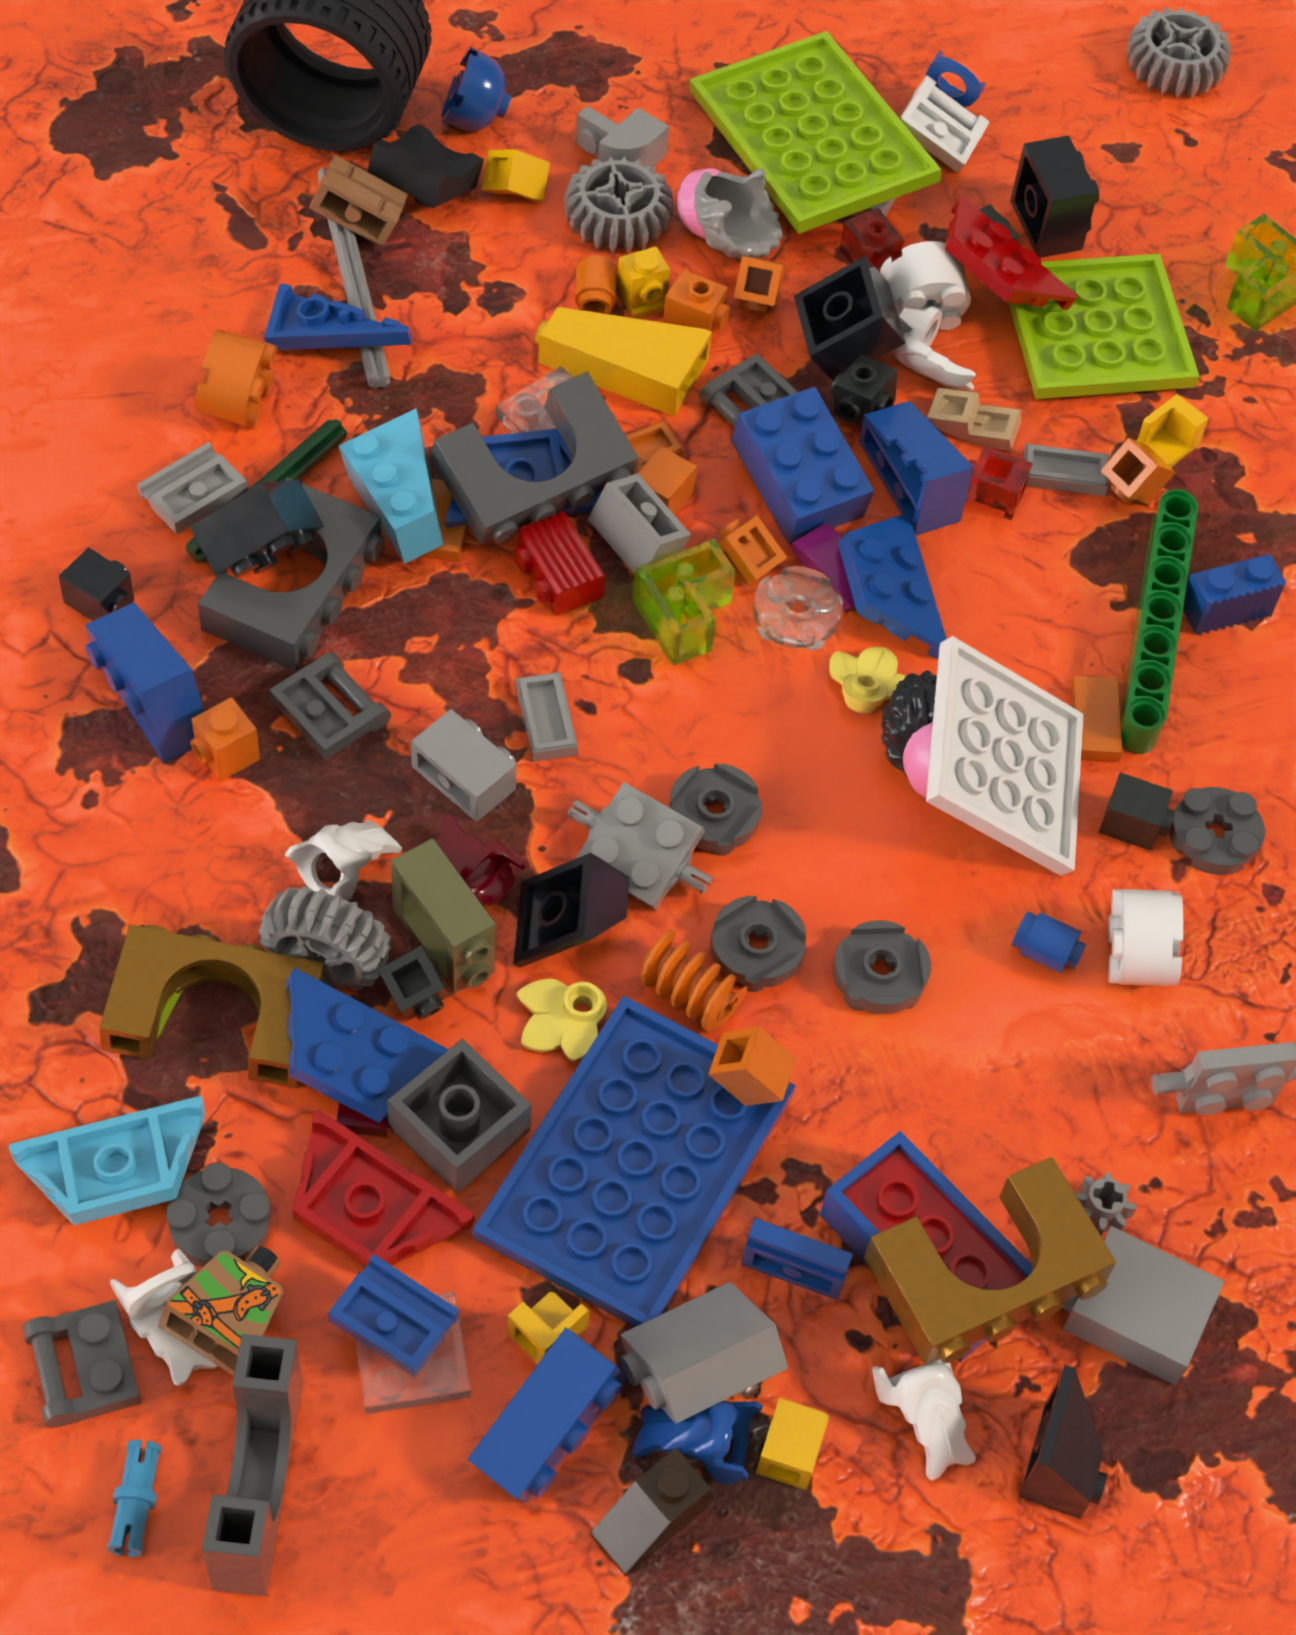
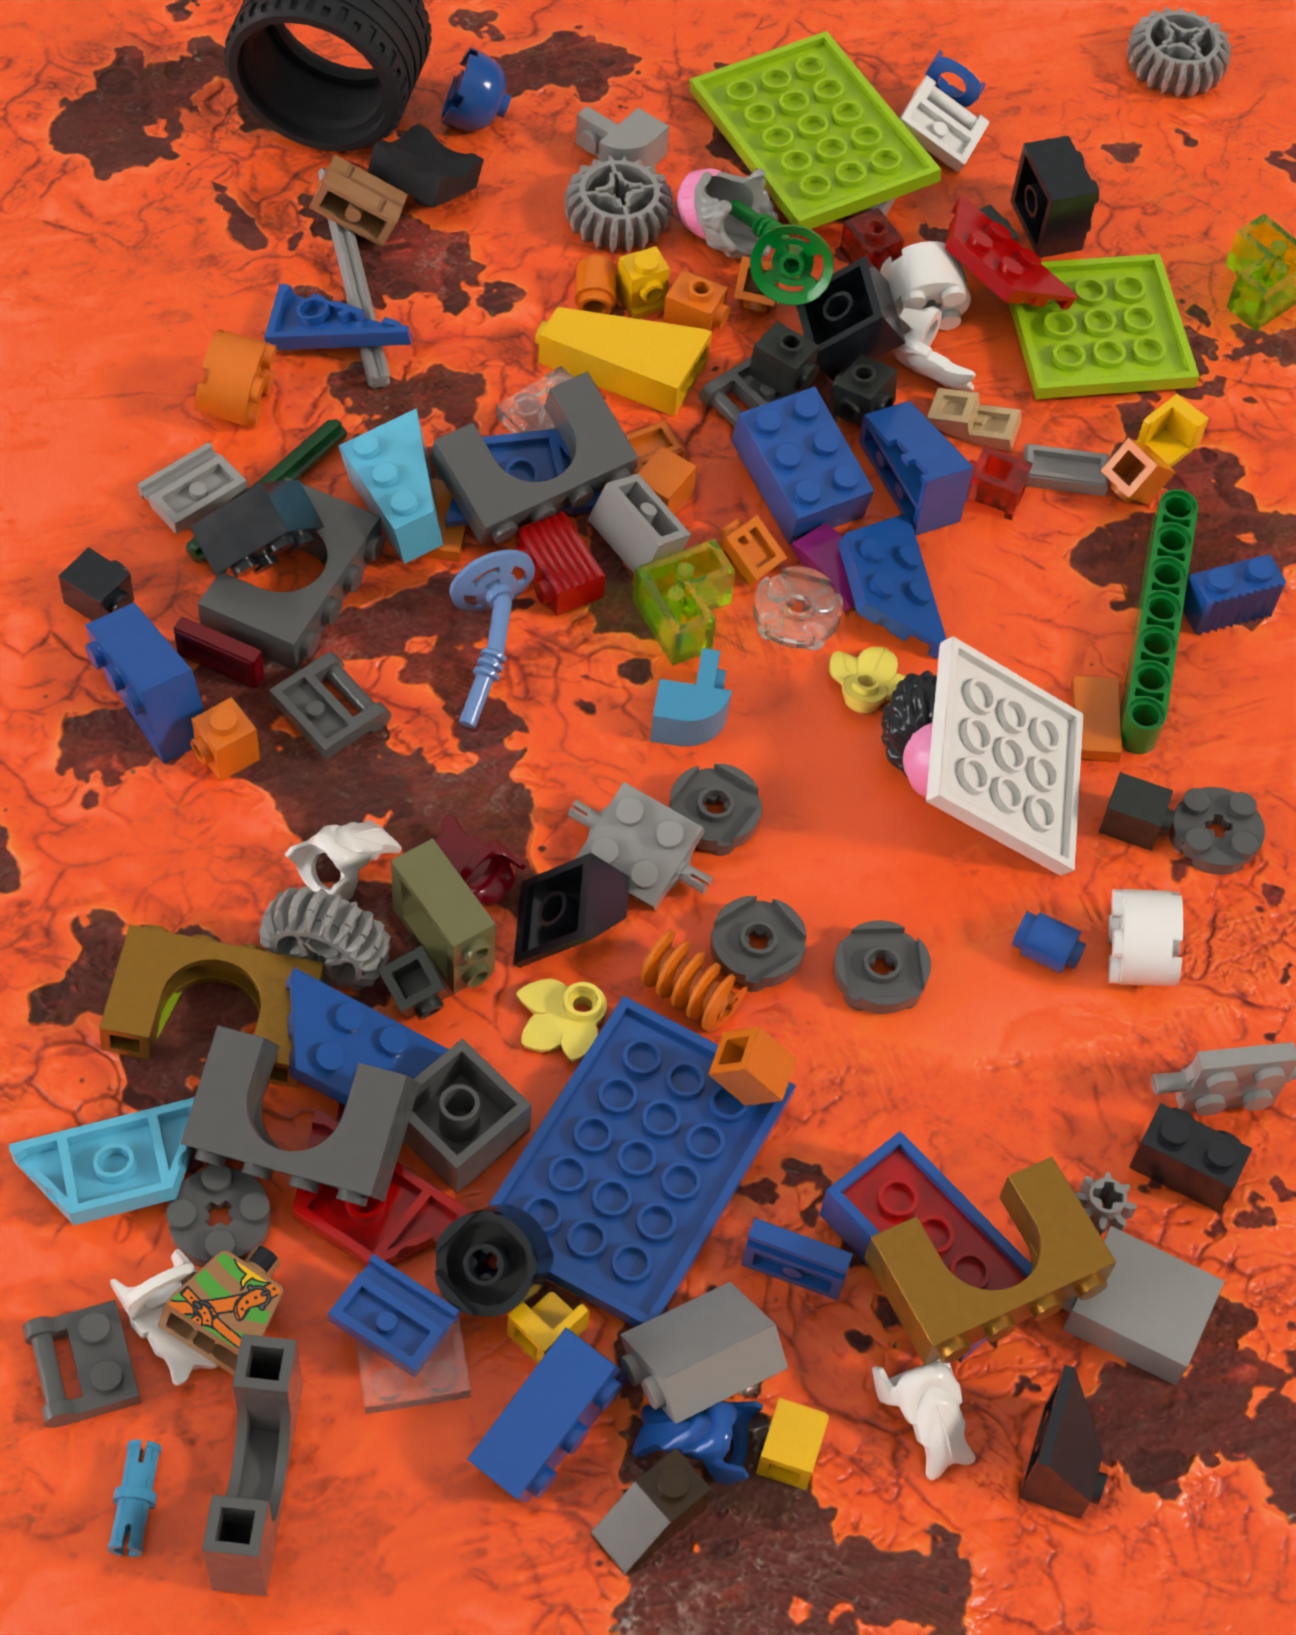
(219, 652): none -> dark red tile
(354, 1158): none -> dark grey arch
(464, 764): light grey brick -> none
(464, 1257): none -> black brick
(492, 591): none -> medium blue dish
(515, 173): yellow panel -> none
(546, 716): light grey tile -> none
(691, 712): none -> dark azure brick
(784, 360): none -> pearl dark grey brick
(791, 258): none -> green dish
(1190, 1157): none -> black brick

